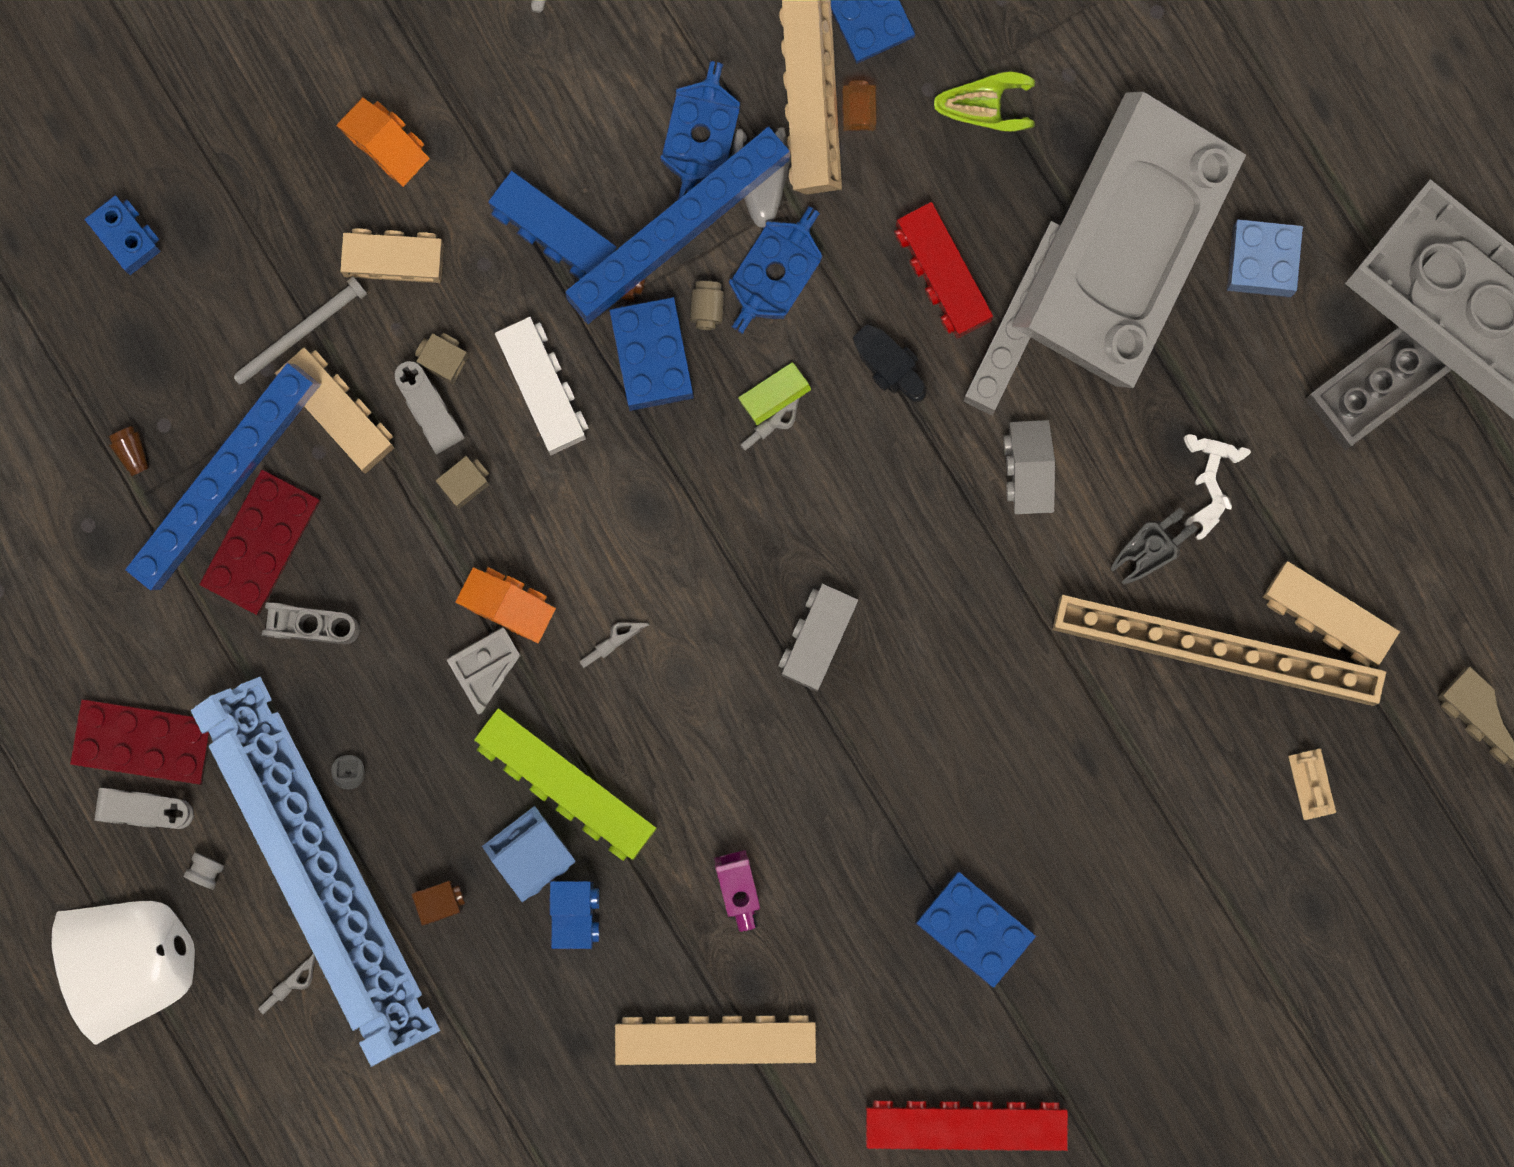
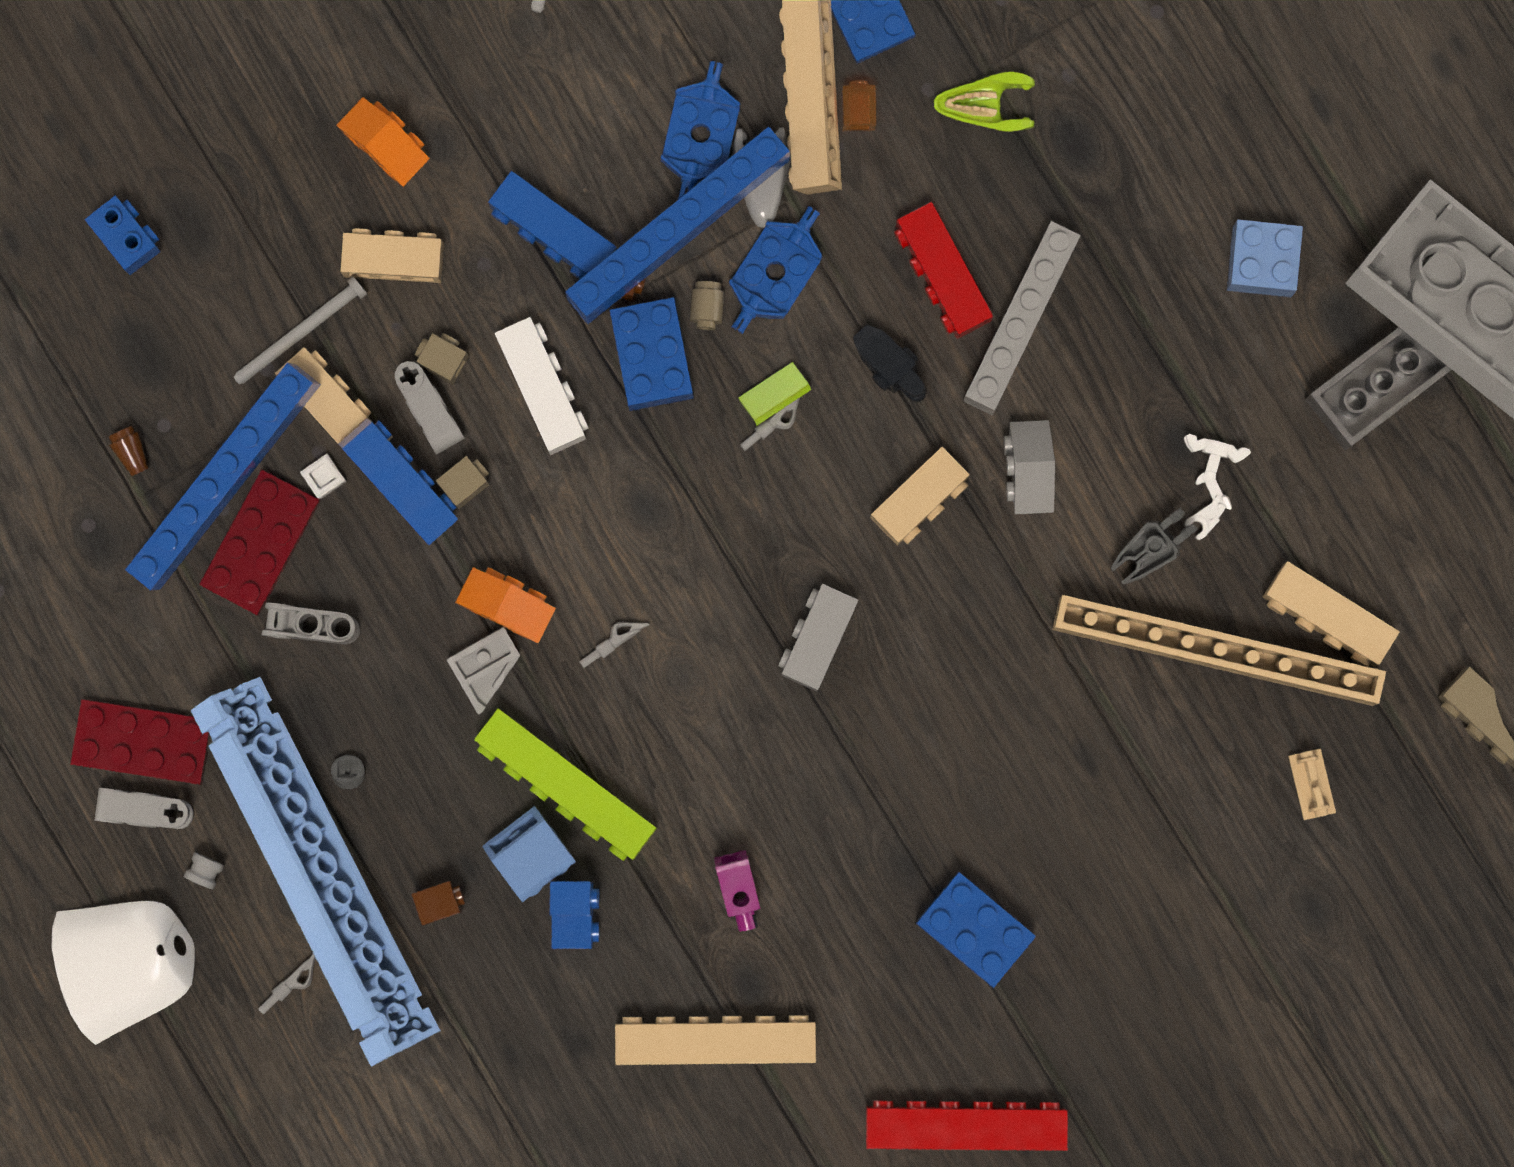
(323, 476): none -> white tile
(398, 481): none -> blue brick
(921, 497): none -> tan brick
(1129, 239): light grey piece -> none

